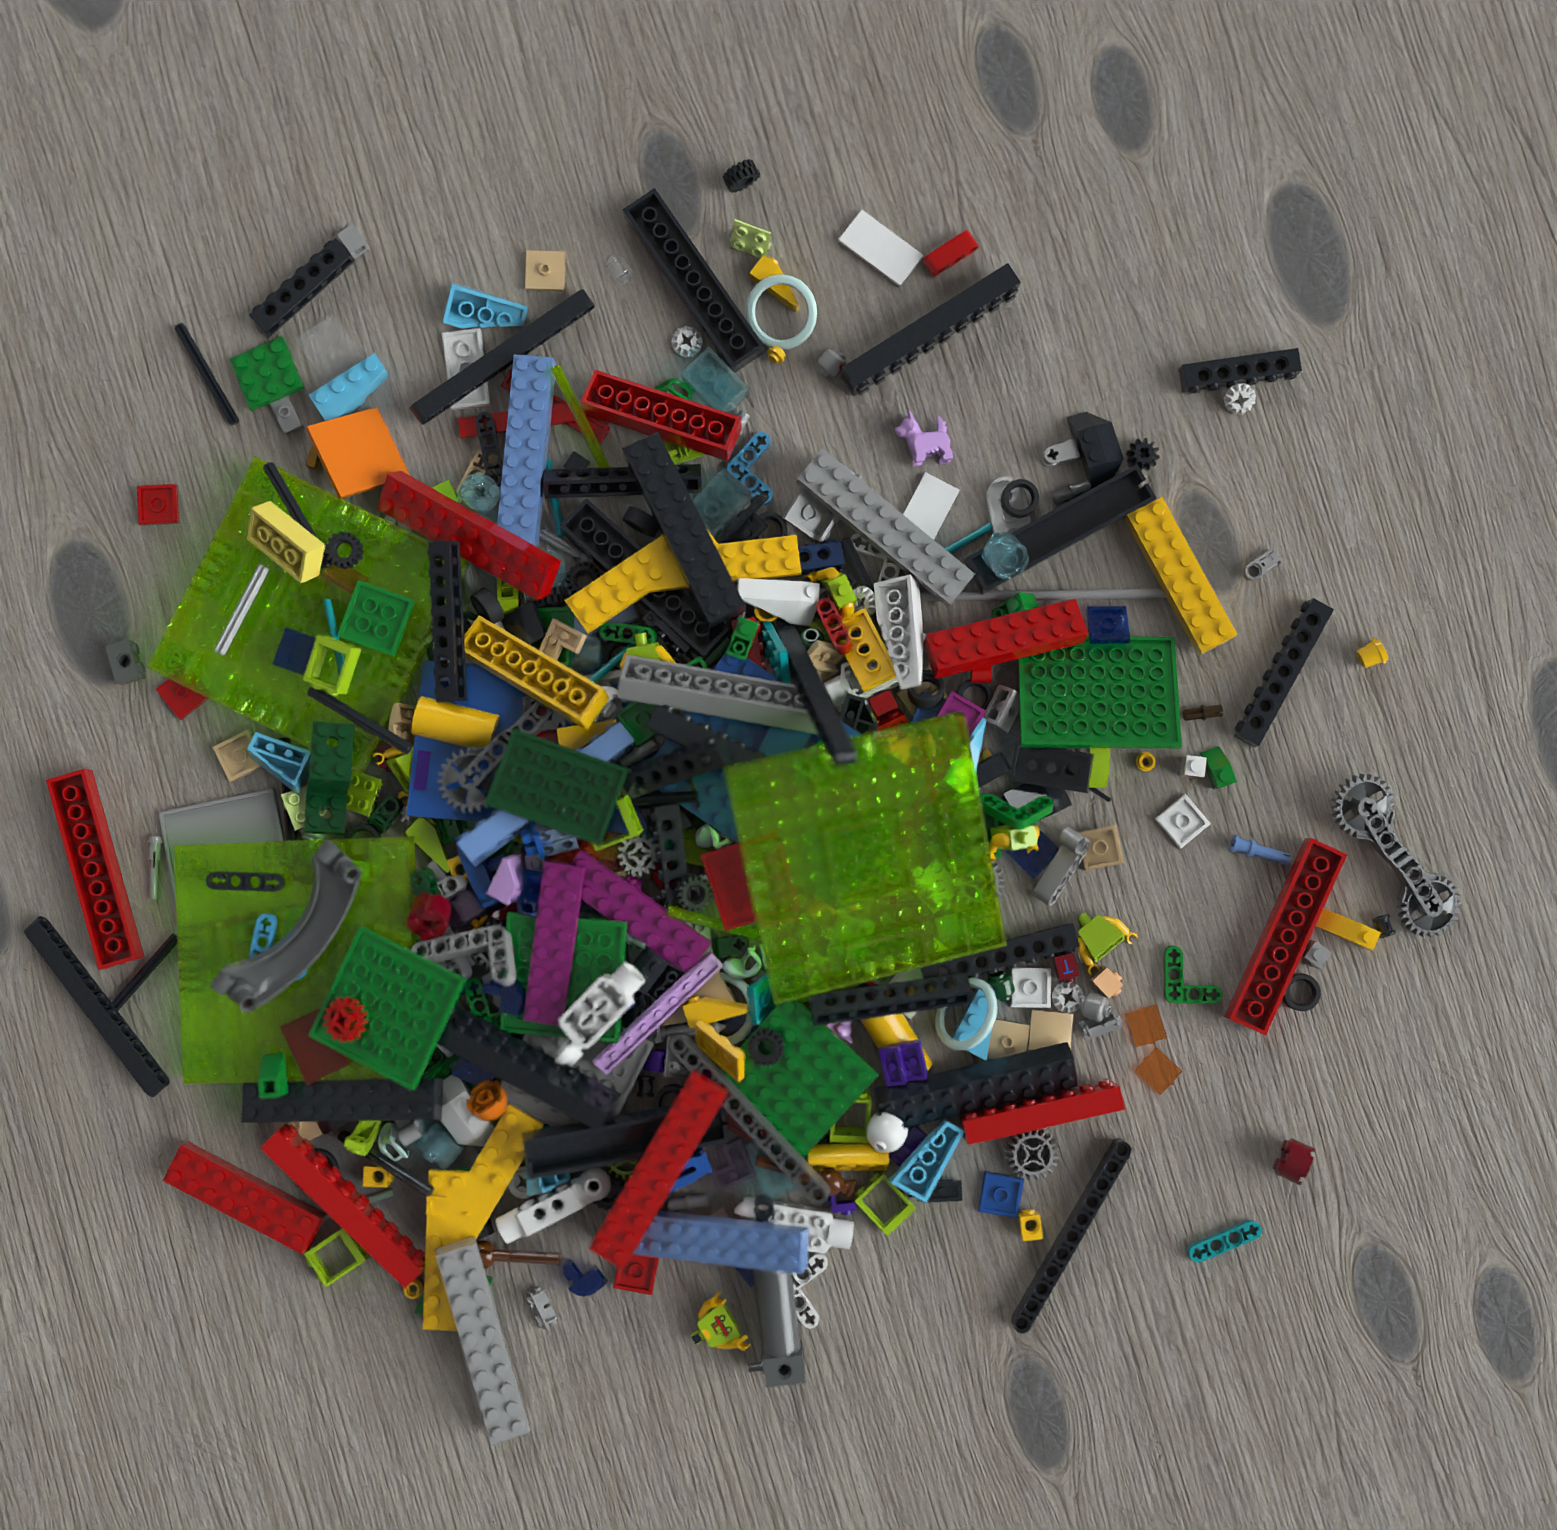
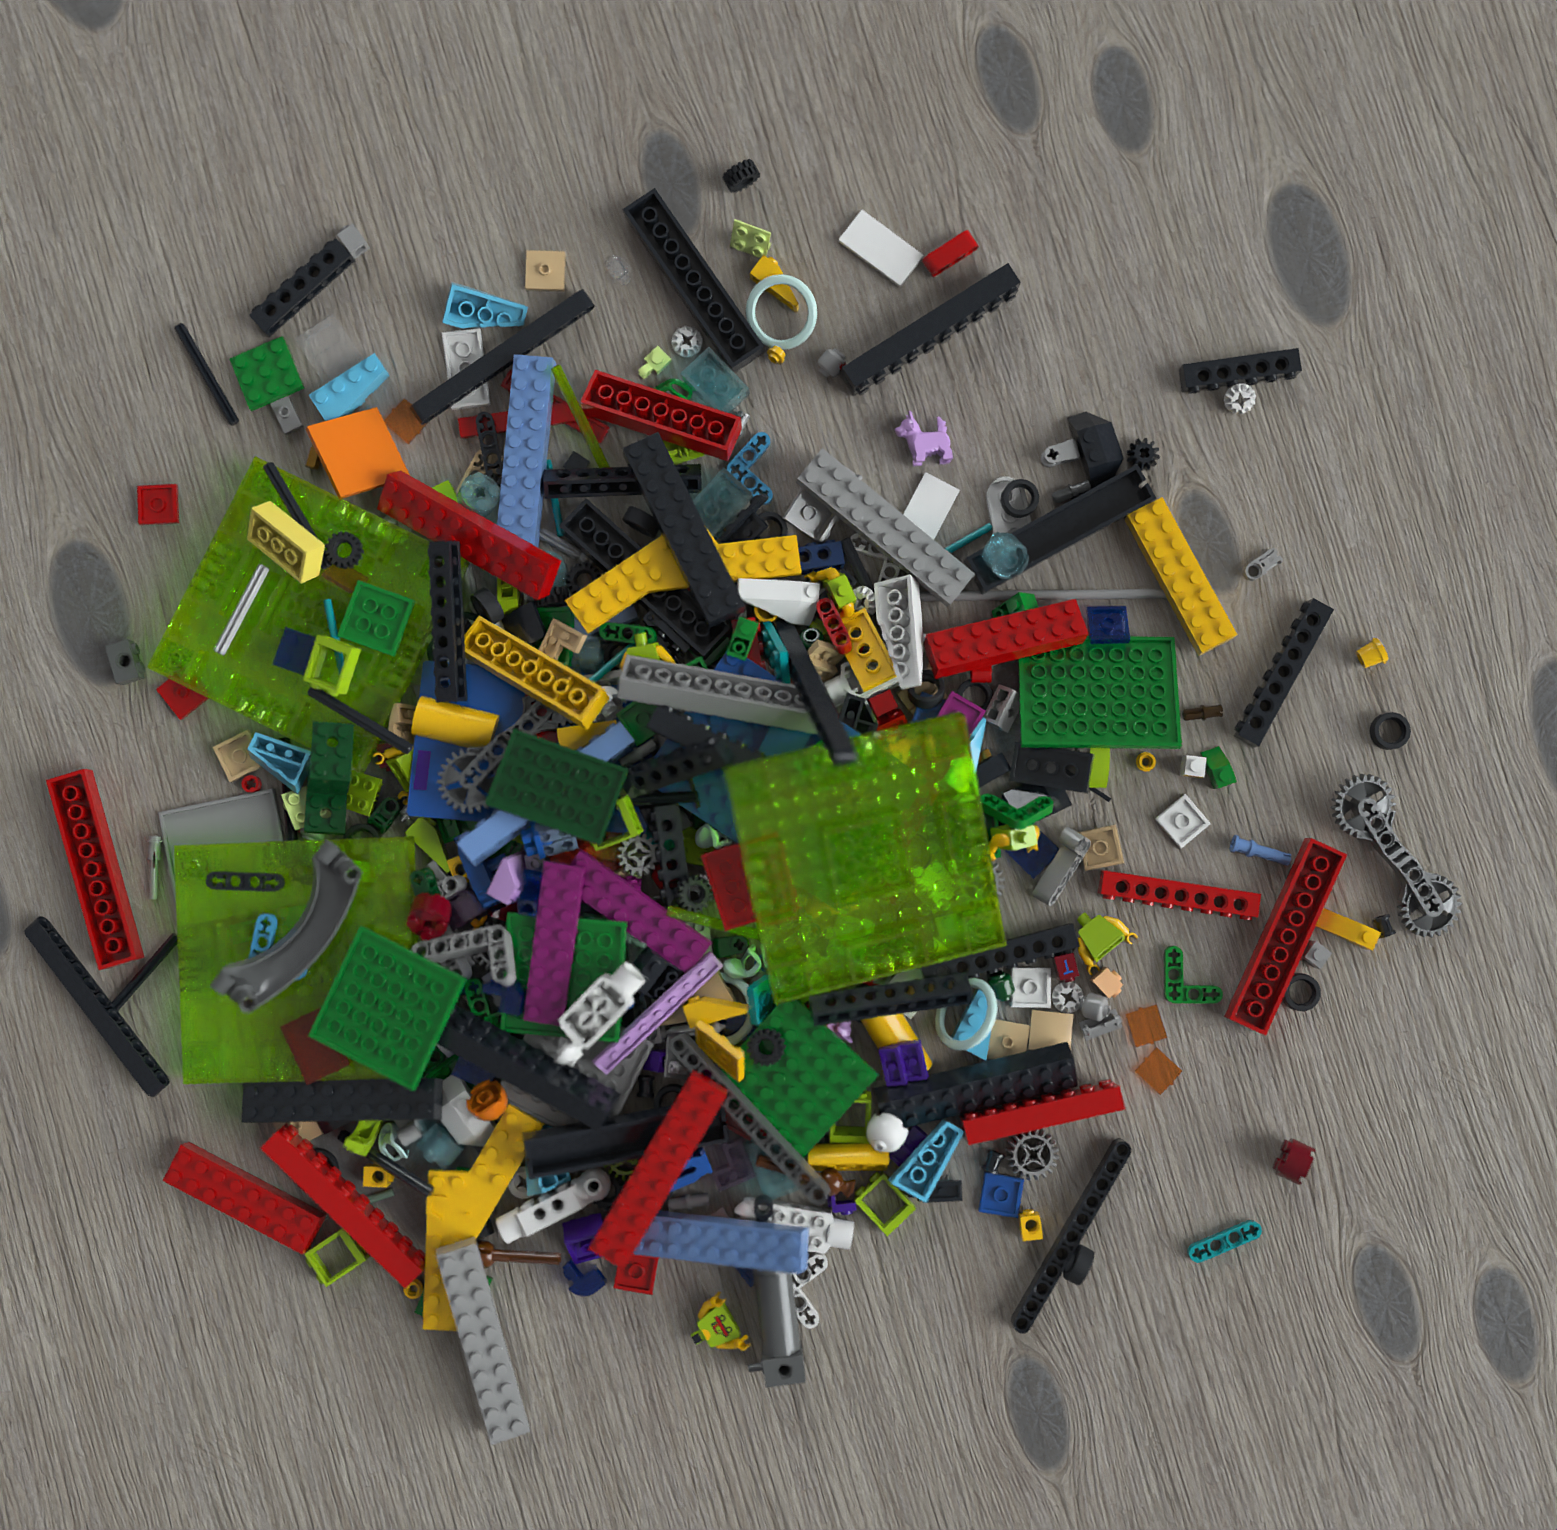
(249, 778): none -> red bush
(273, 1076): green slope -> none
(348, 1029): red gear -> none
(404, 422): none -> clear orange piece
(536, 1302): light grey hinge -> none
(578, 1236): none -> dark purple slope
(656, 361): none -> yellowish green plate
(992, 1161): none -> black bush
(1079, 1265): none -> black tyre
(1249, 901): none -> red brick
(1405, 731): none -> black tyre

